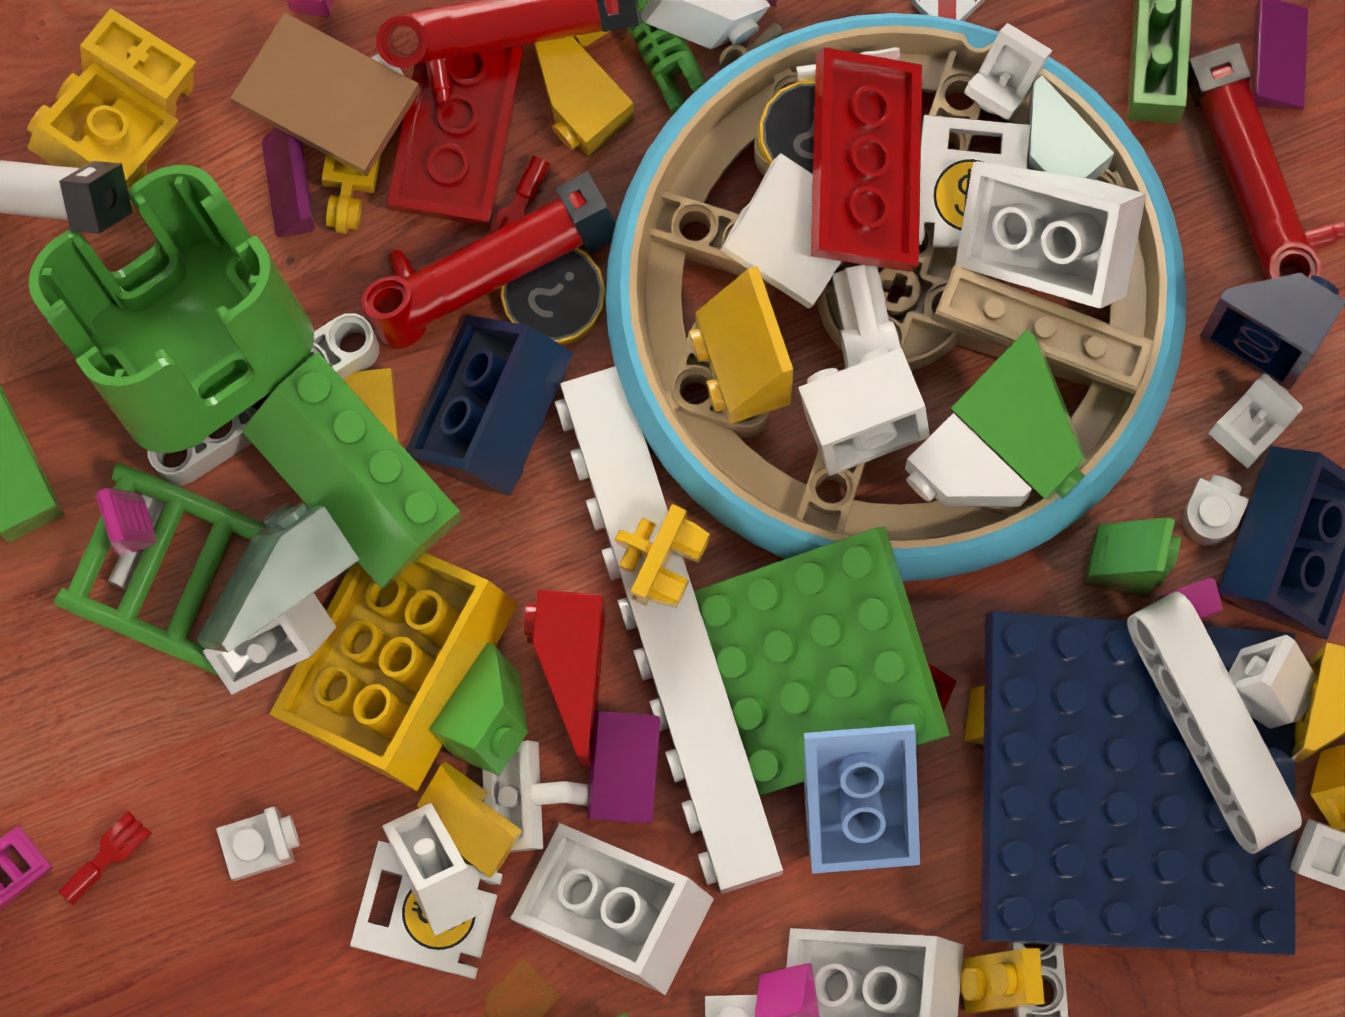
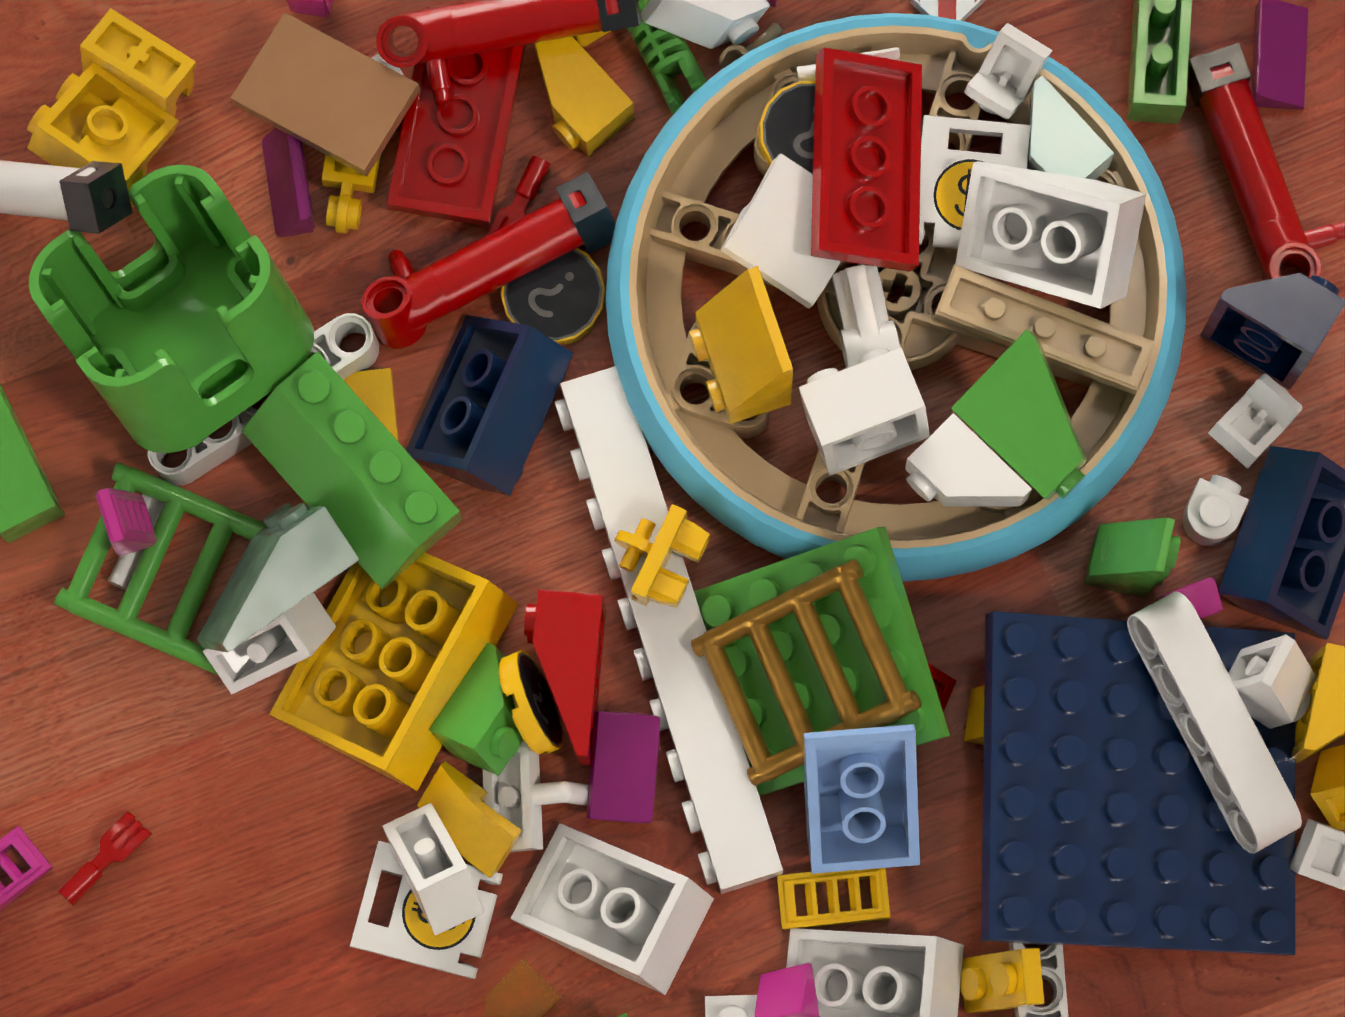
(258, 843): white bracket -> none
(535, 707): none -> tile
(755, 624): none -> pearl gold bar
(879, 895): none -> yellow slope

